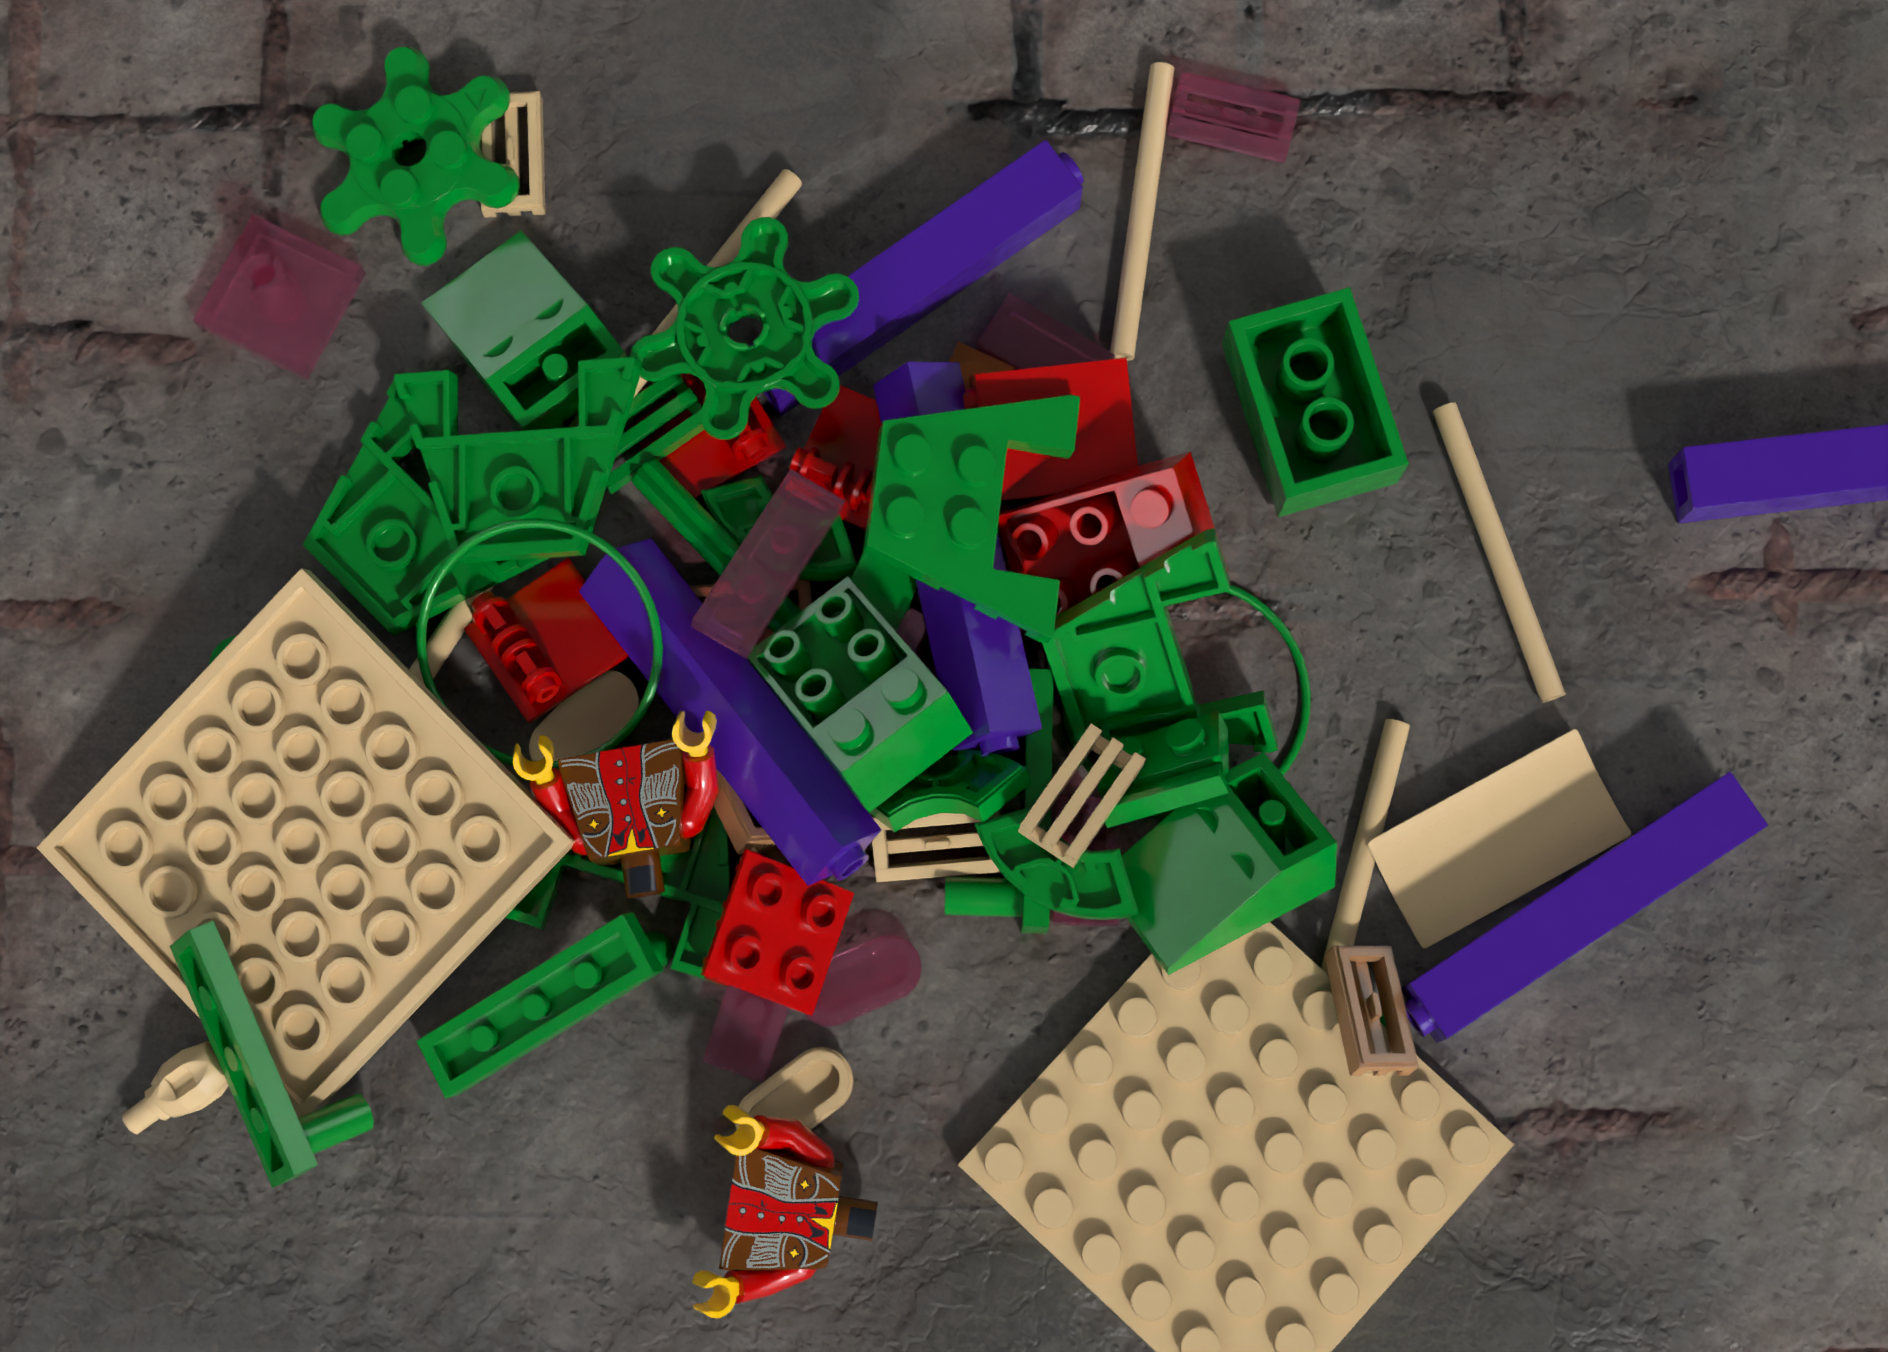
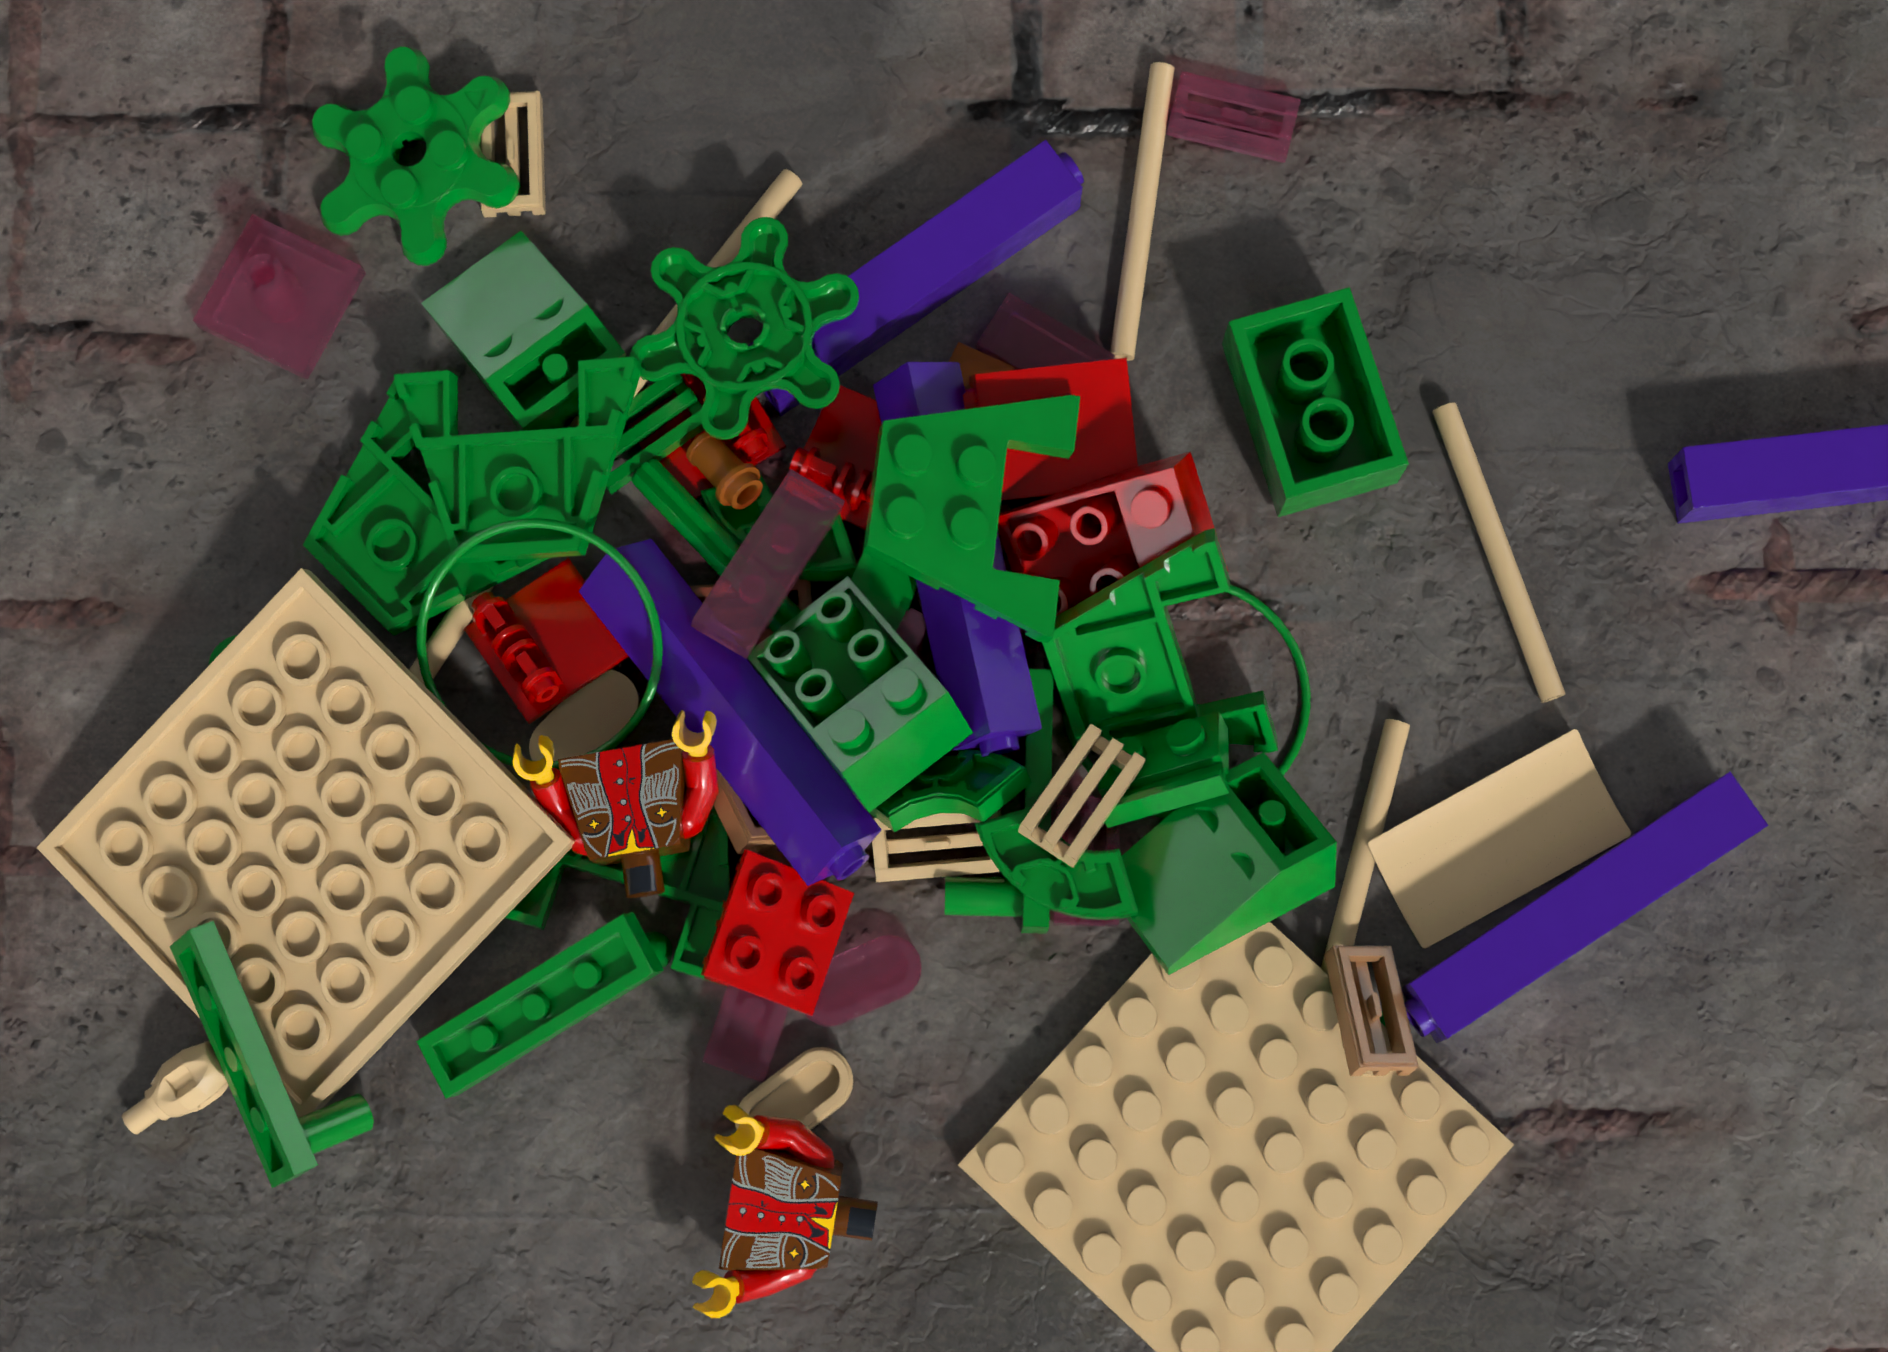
(735, 481): none -> dark orange pin

